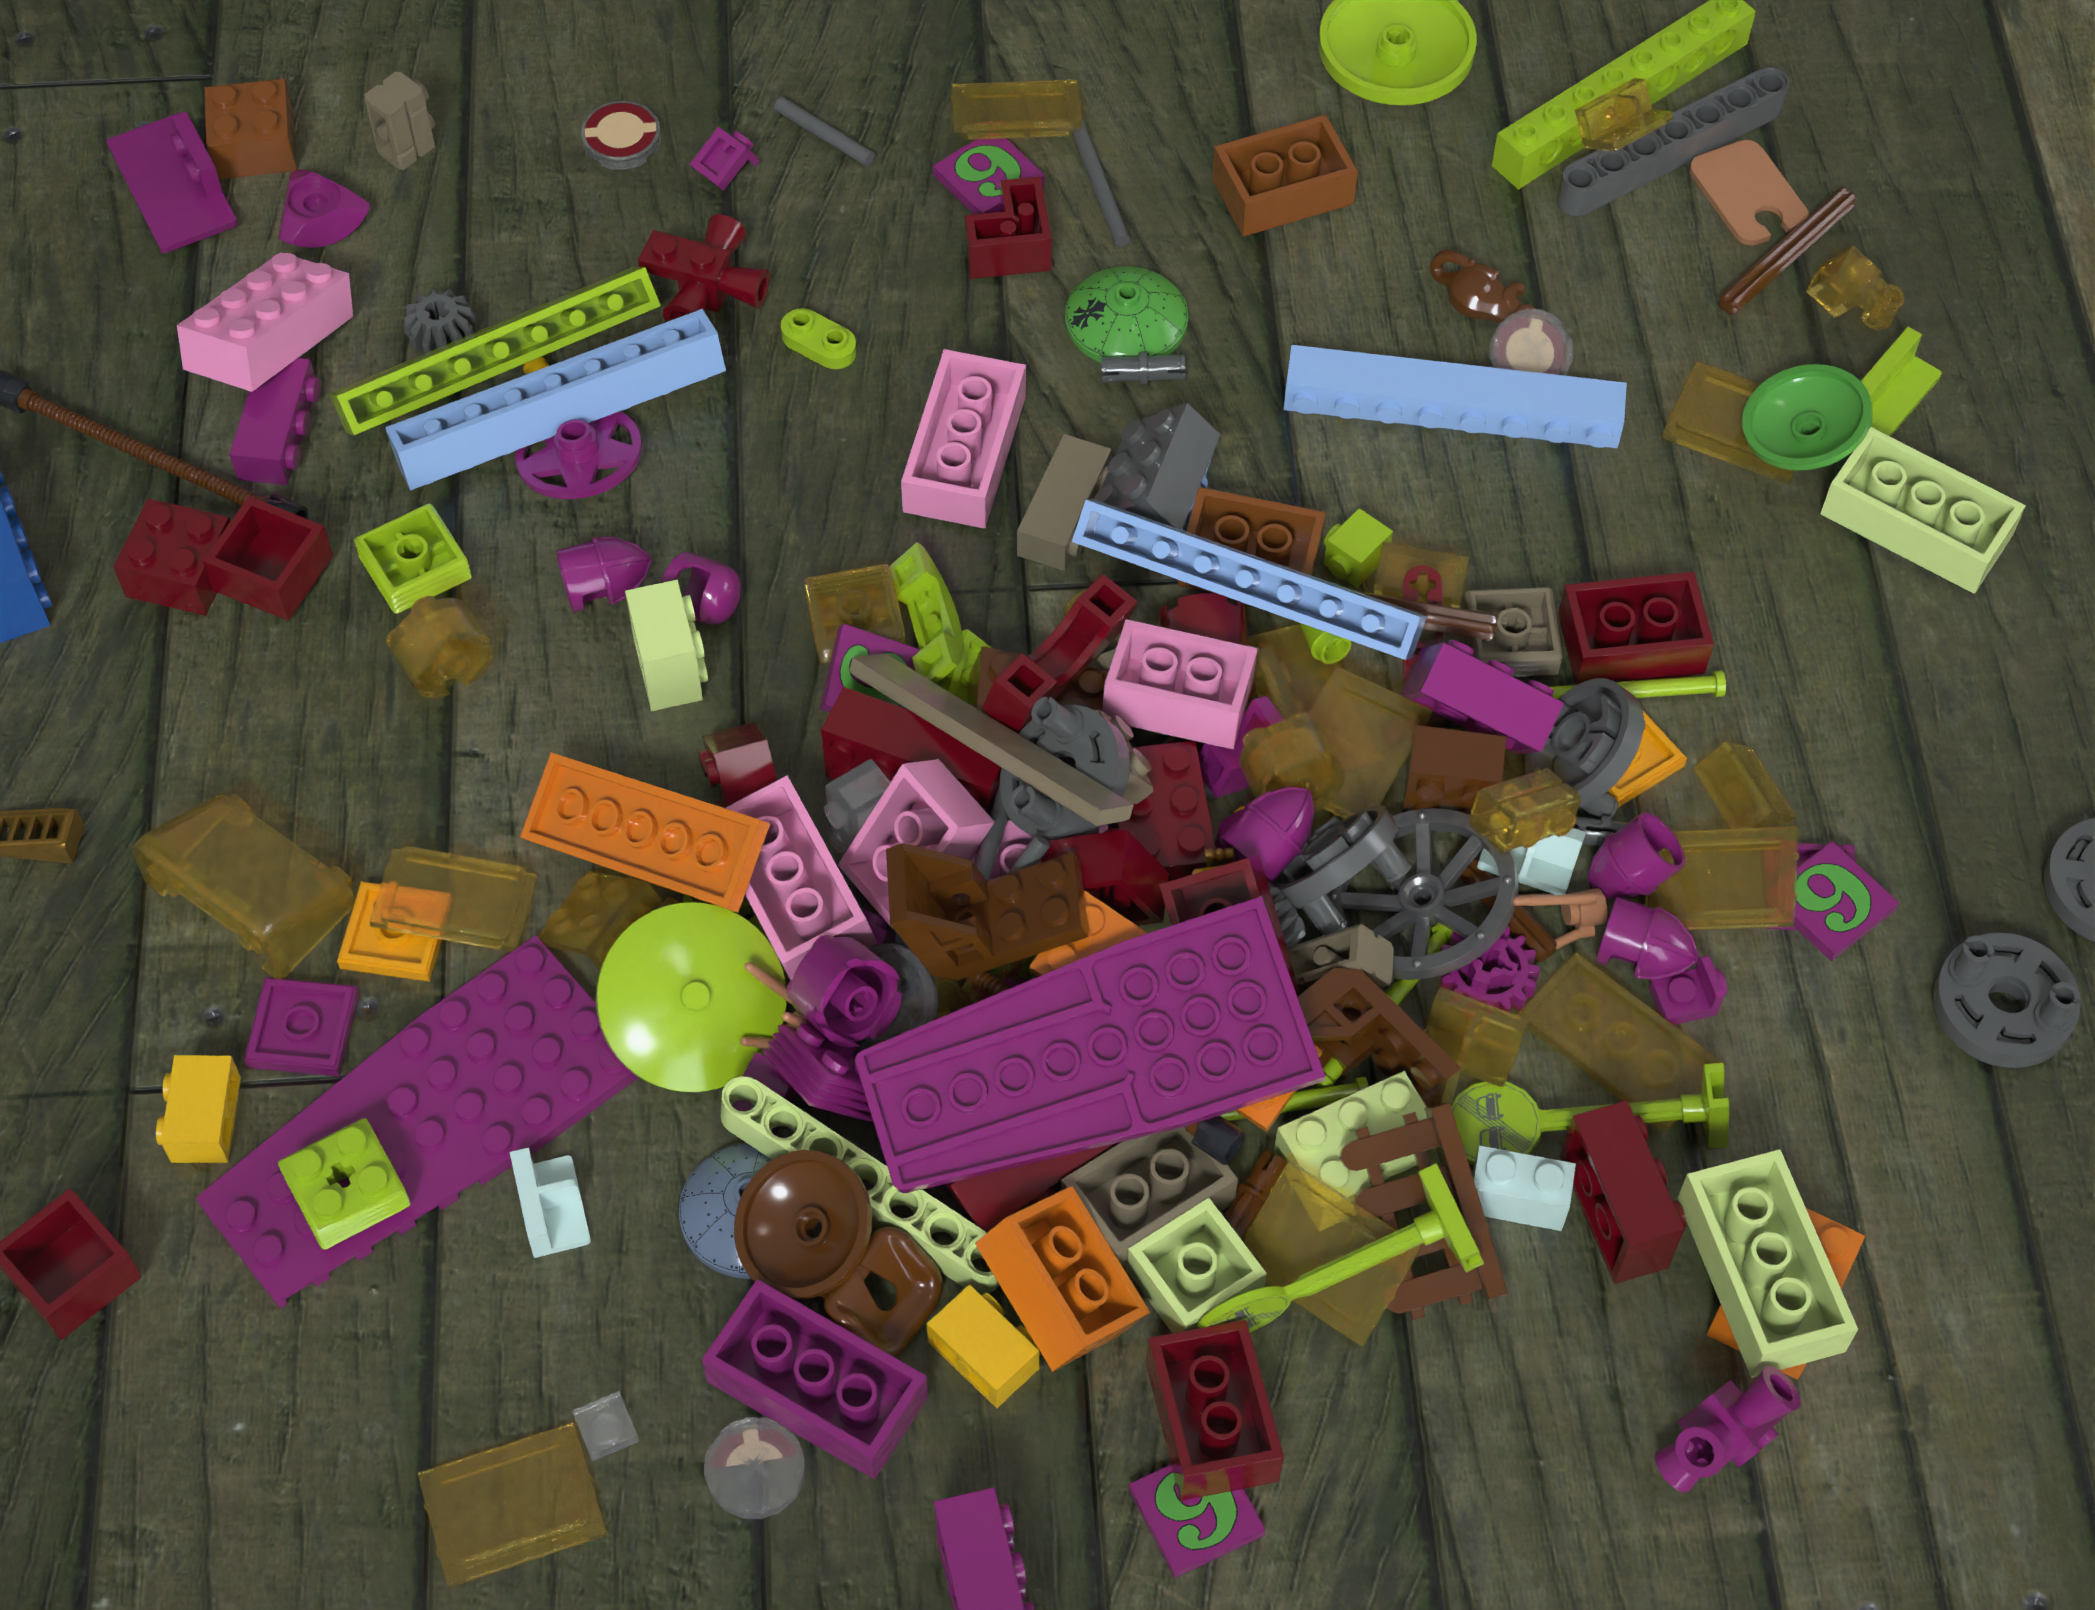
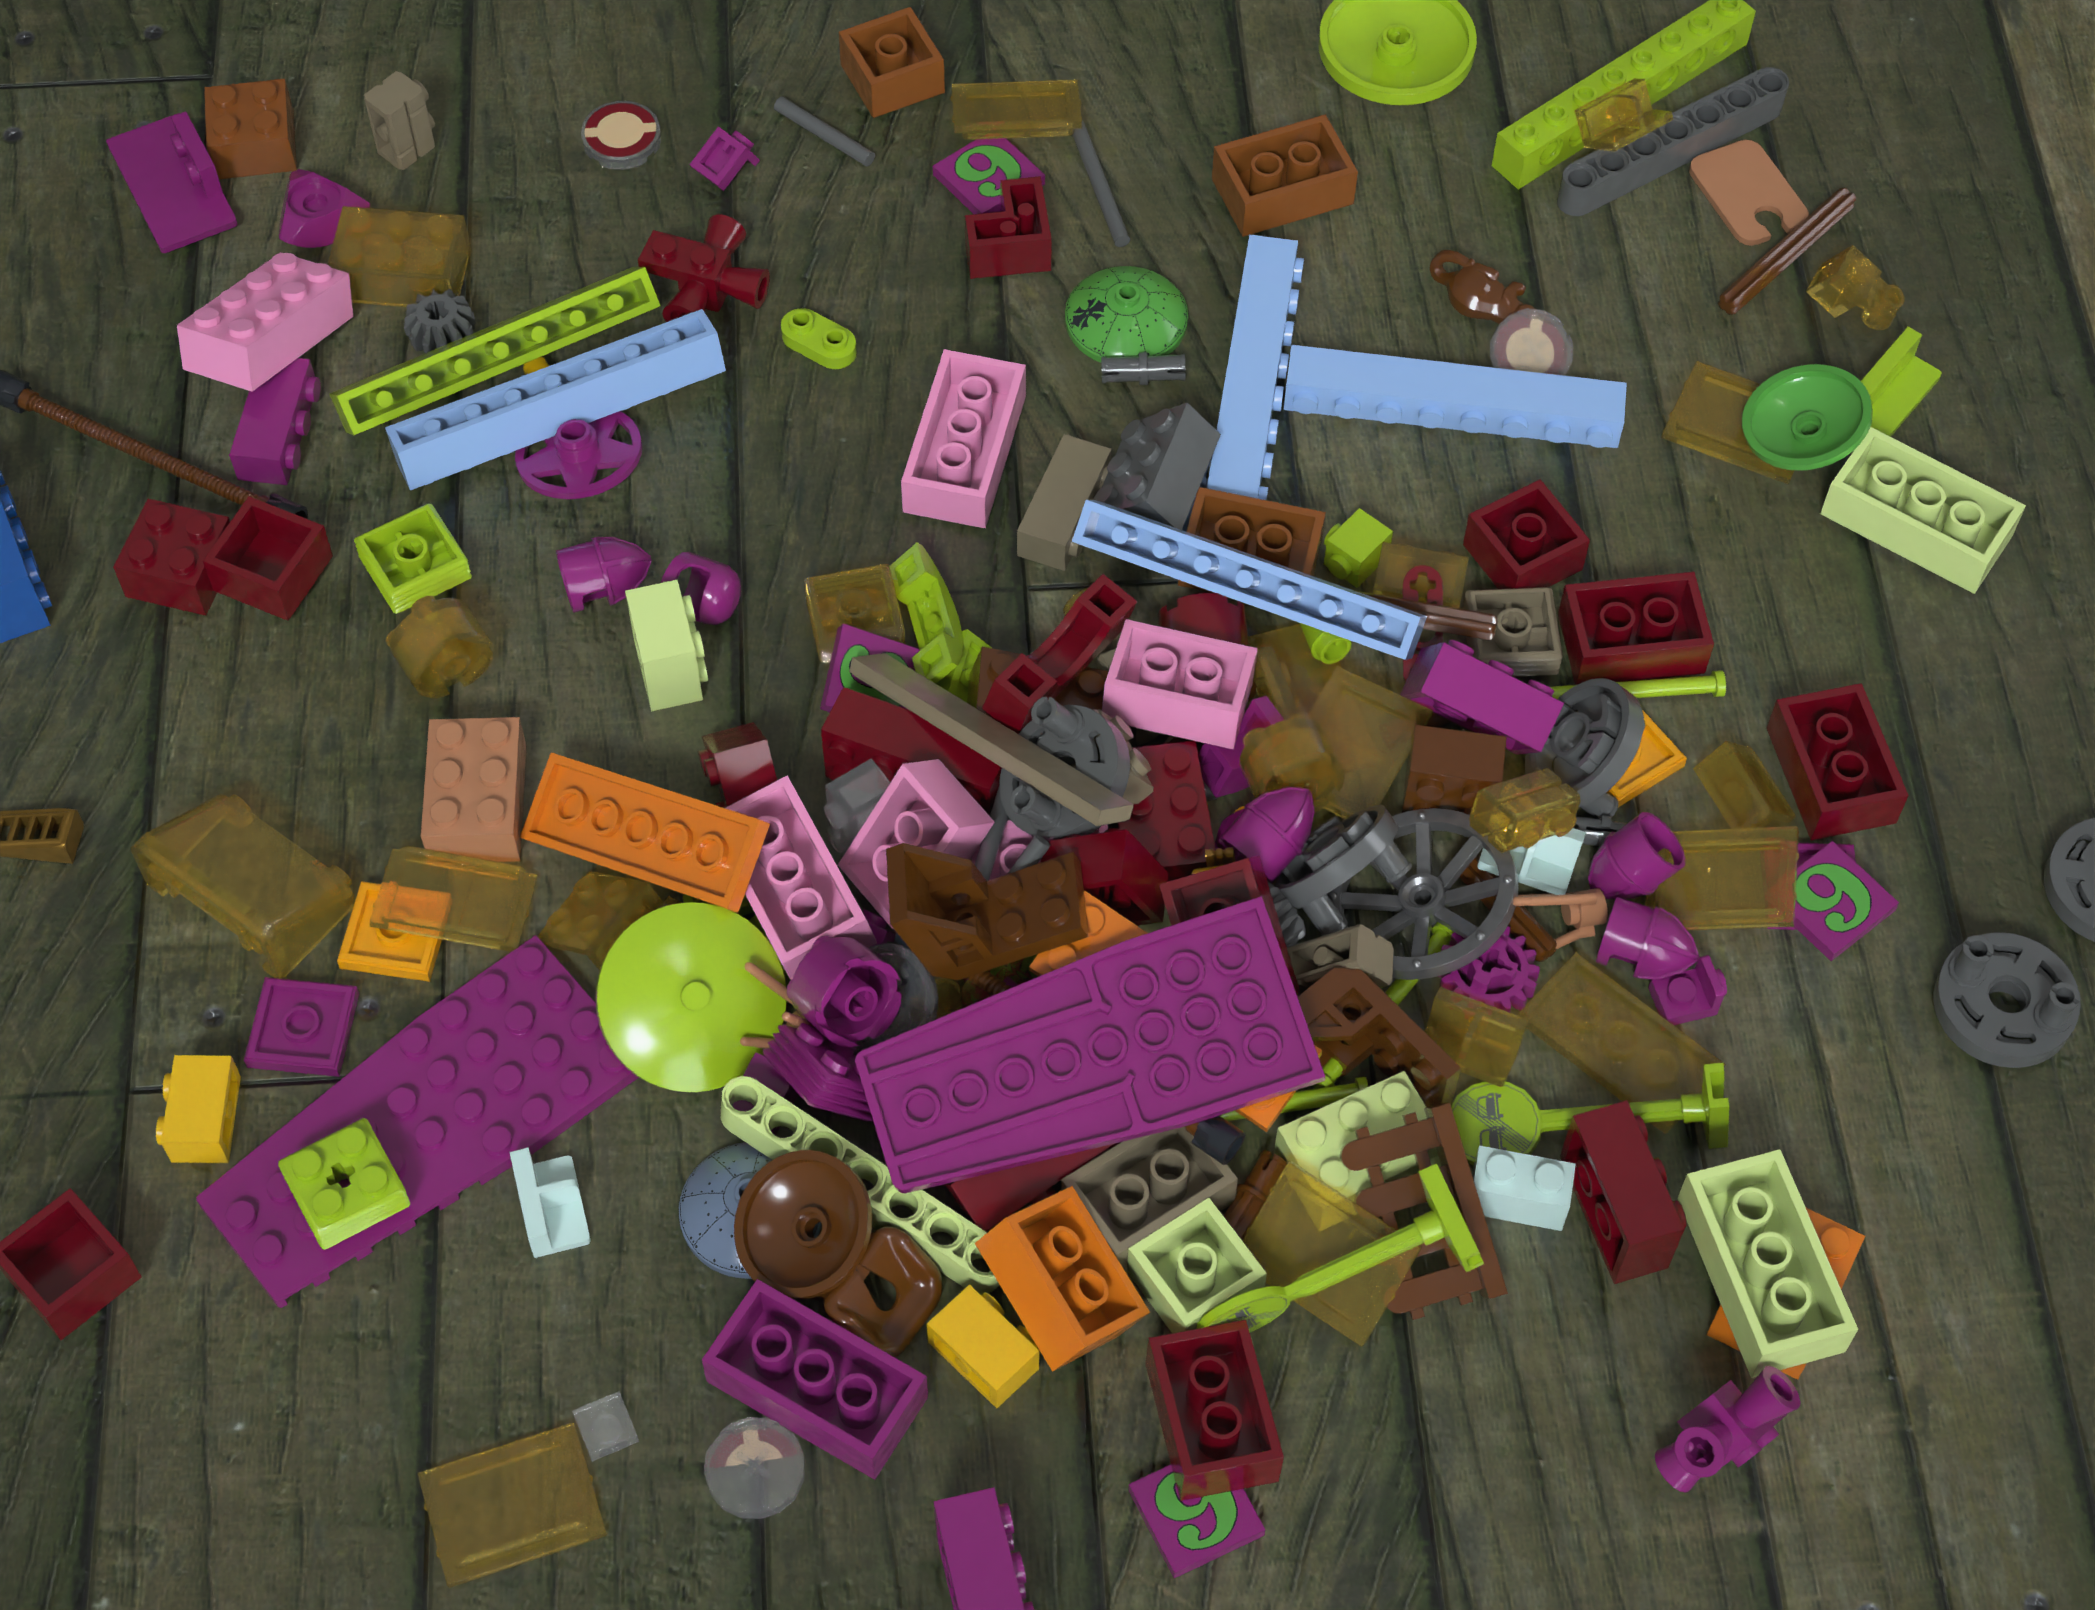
(400, 254): none -> clear yellow brick
(475, 788): none -> nougat brick
(891, 62): none -> dark orange brick
(1255, 366): none -> light blue brick
(1526, 539): none -> dark red brick
(1836, 761): none -> dark red brick

